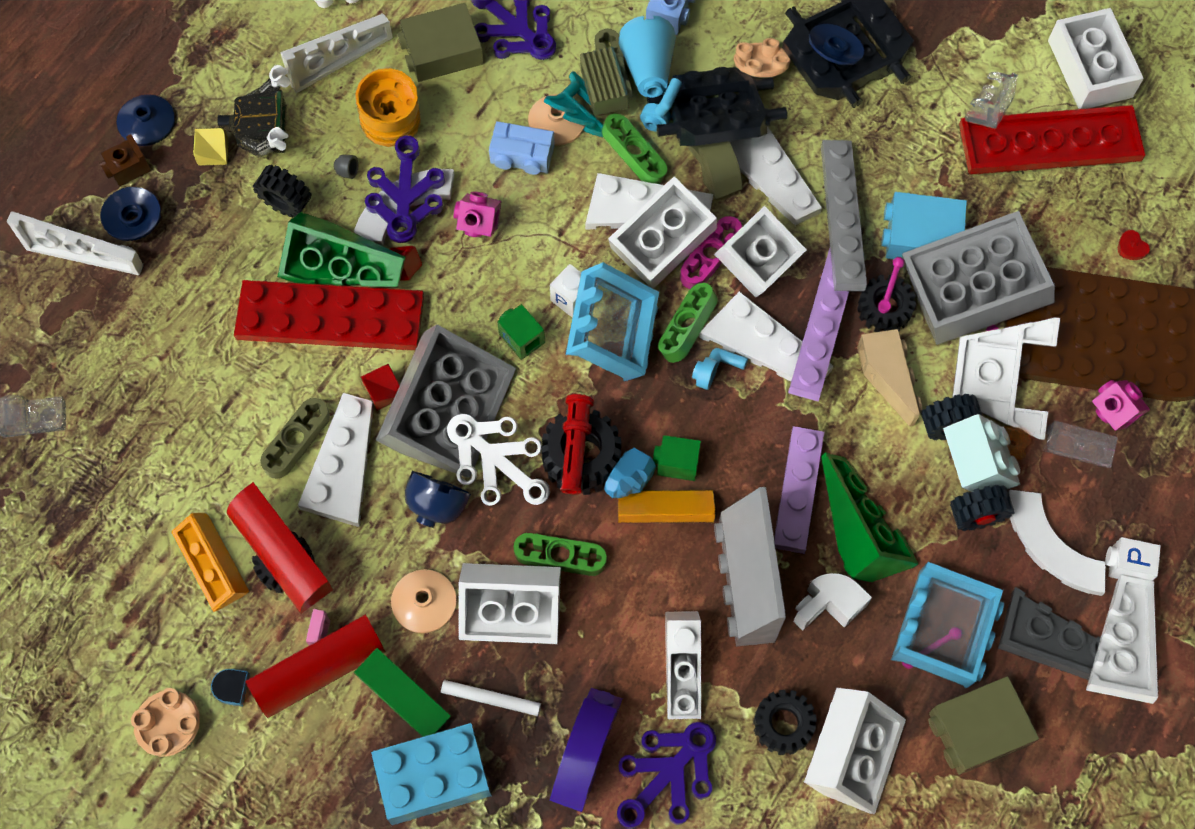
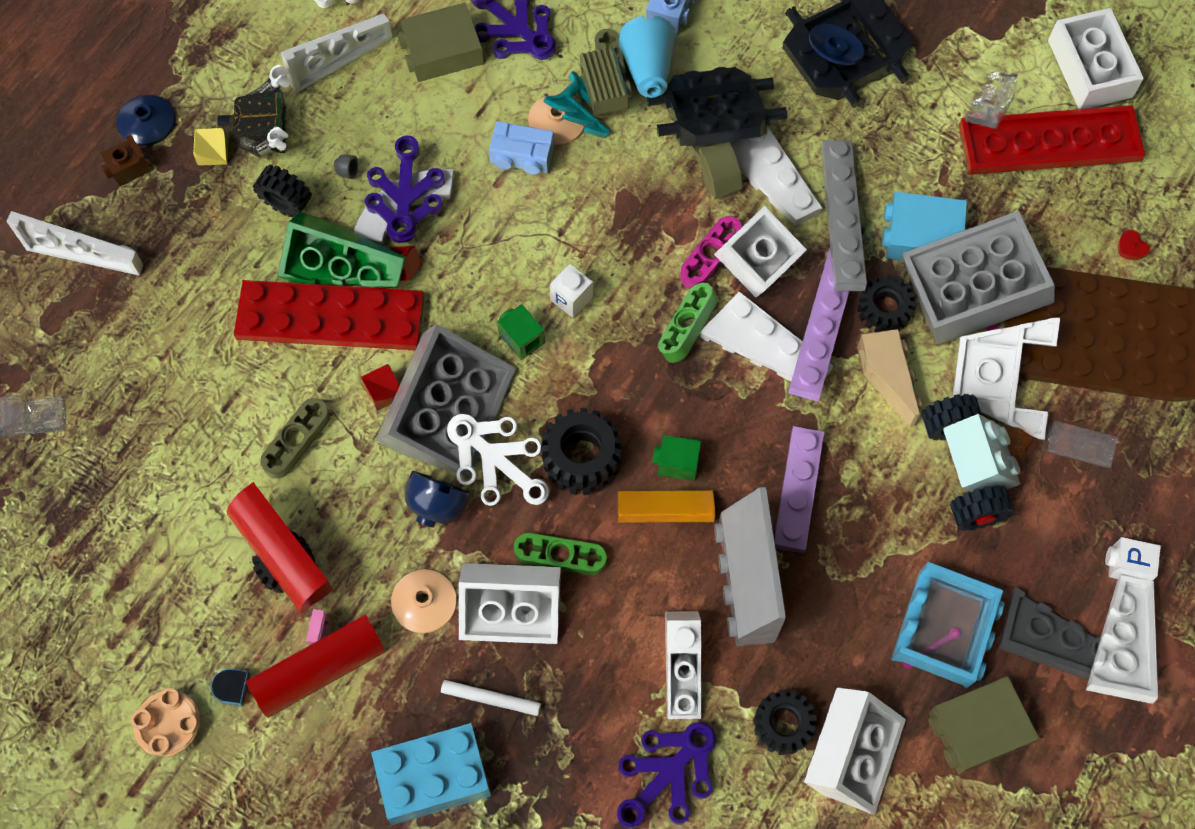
(126, 204): dark blue dish -> none
(209, 560): light orange slope -> none
(340, 467): white wing -> none
(387, 106): light orange wheel -> none
(401, 694): green tile -> none
(477, 214): dark pink brick -> none
(577, 429): red pin -> none
(585, 749): dark purple arch -> none
(613, 321): medium azure window -> none
(620, 198): white wing -> none
(630, 474): dark azure rock -> none
(633, 137): bright green beam -> none
(659, 113): medium azure plate -> none
(663, 232): white brick -> none
(705, 371): medium azure plate -> none
(761, 58): light nougat dish -> none
(837, 595): white brick -> none
(862, 535): green wedge -> none
(884, 305): dark pink hinge -> none
(1049, 550): white tile -> none
(1120, 404): dark pink brick -> none

